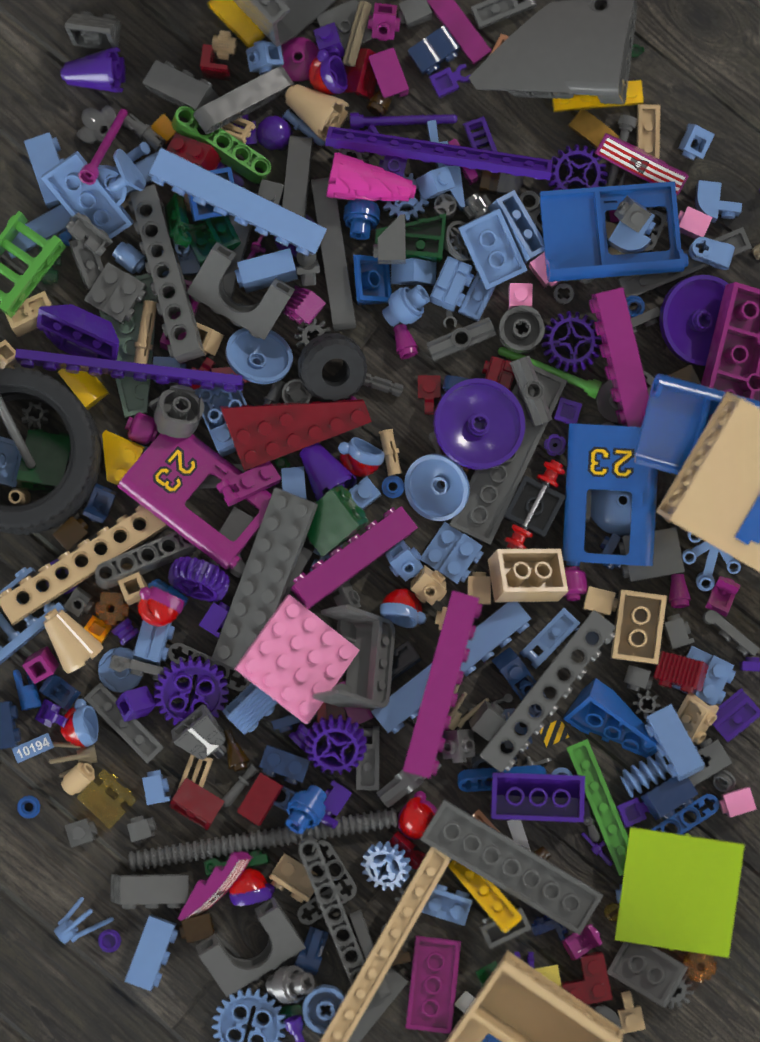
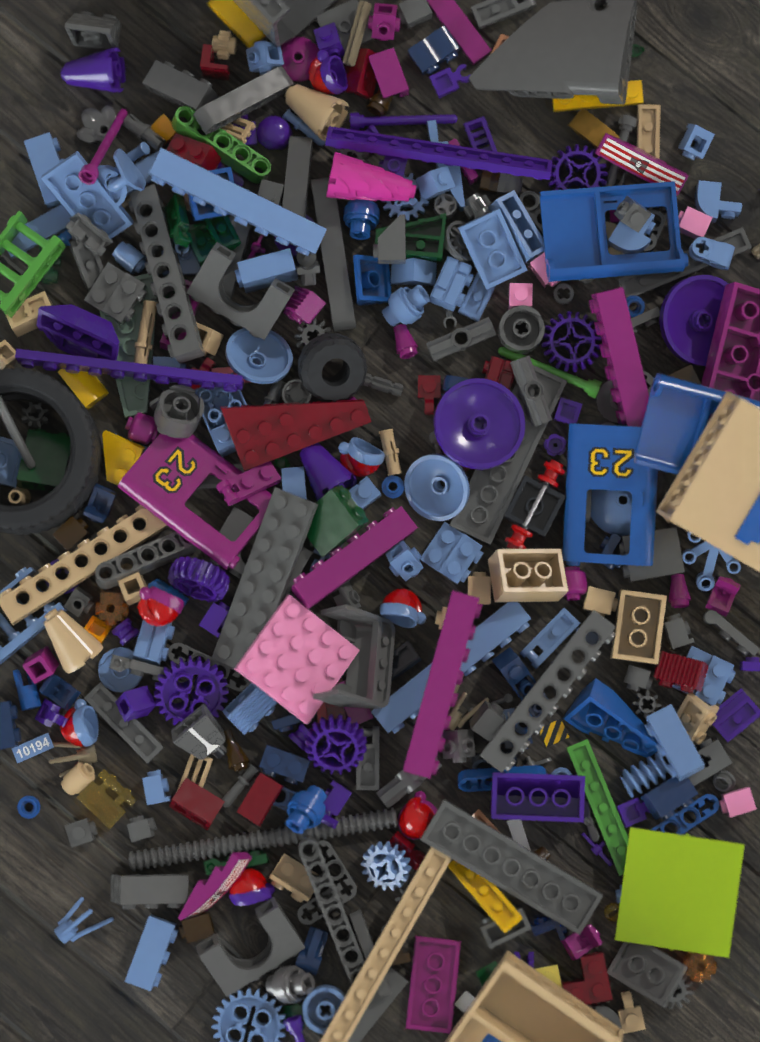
(109, 940): dark purple plate -> none
(429, 585): tan brick -> none
(448, 905): medium blue bracket -> none

